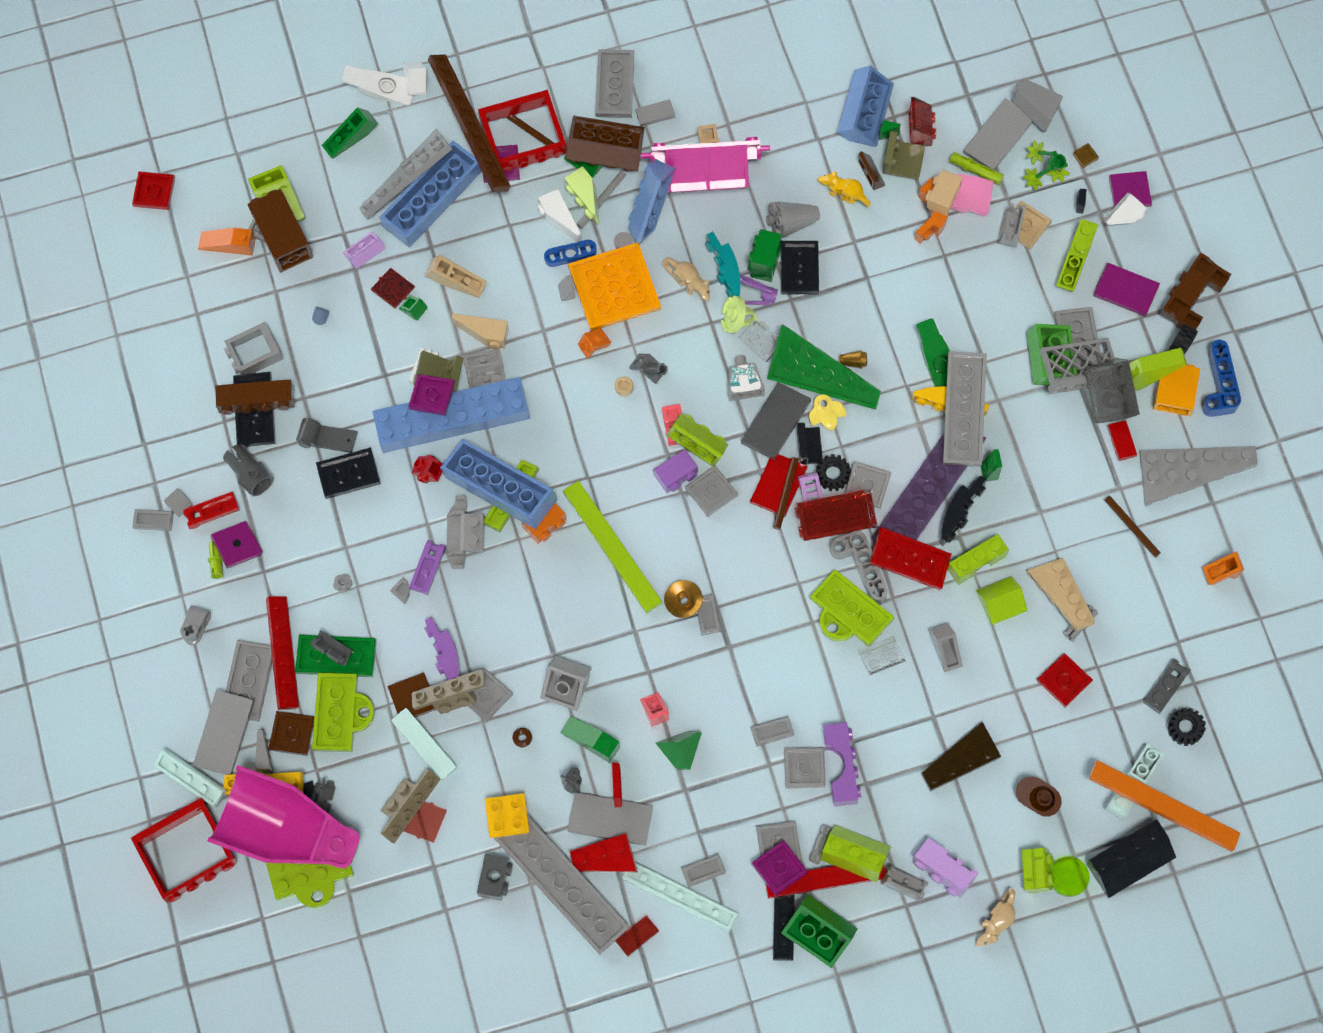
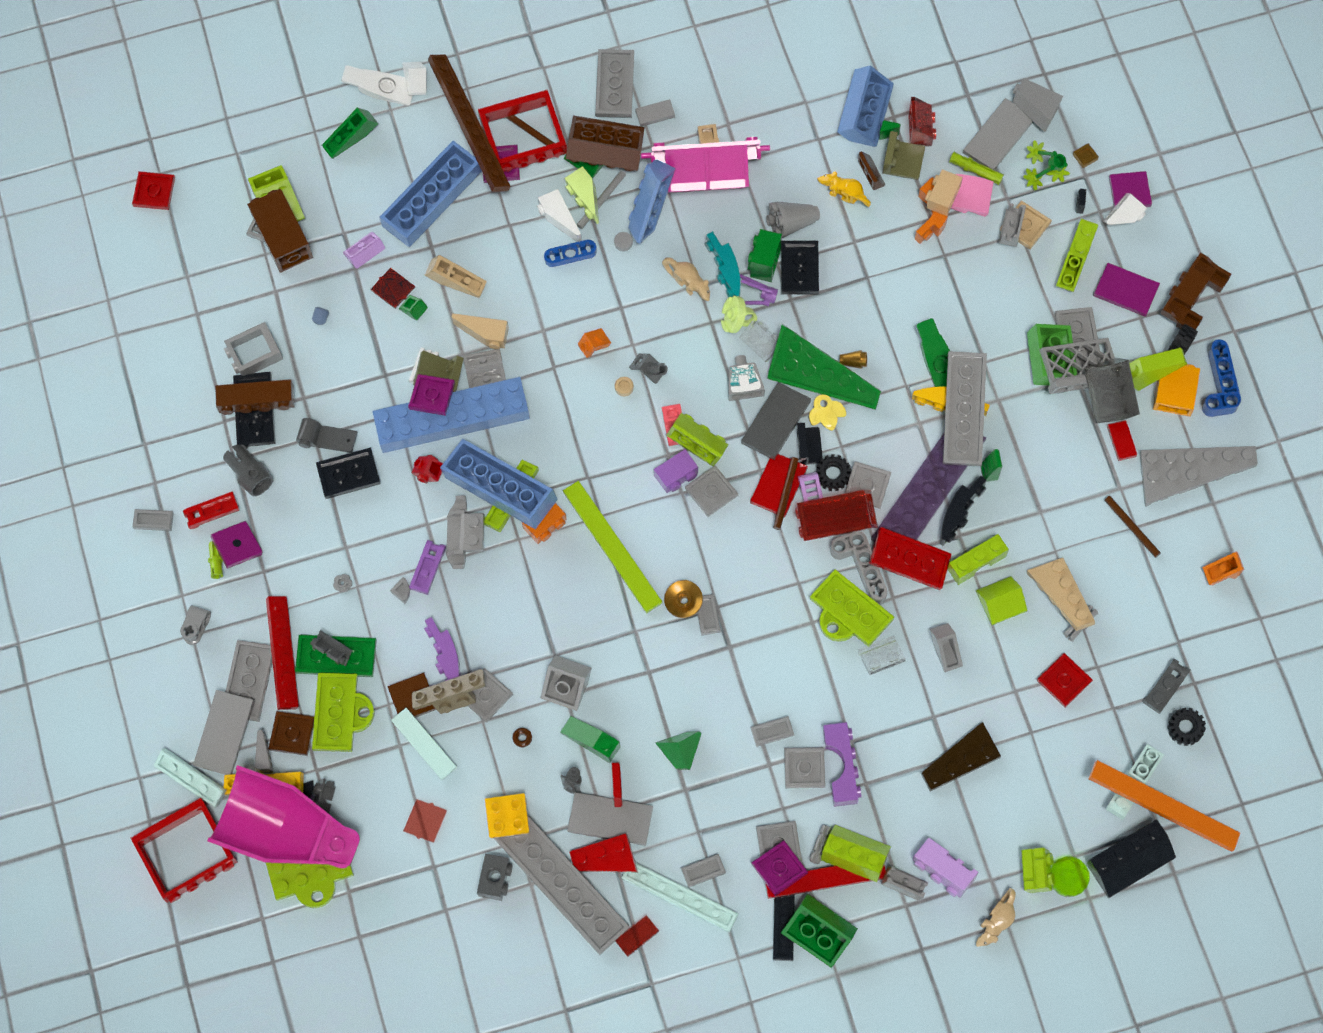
(177, 502): light grey slope -> none
(228, 241): orange slope -> none
(405, 804): dark tan bracket -> none
(424, 157): light grey wing -> none
(566, 289): light grey slope -> none
(614, 286): light orange plate -> none
(655, 709): coral slope -> none
(1038, 796): reddish brown piece -> none

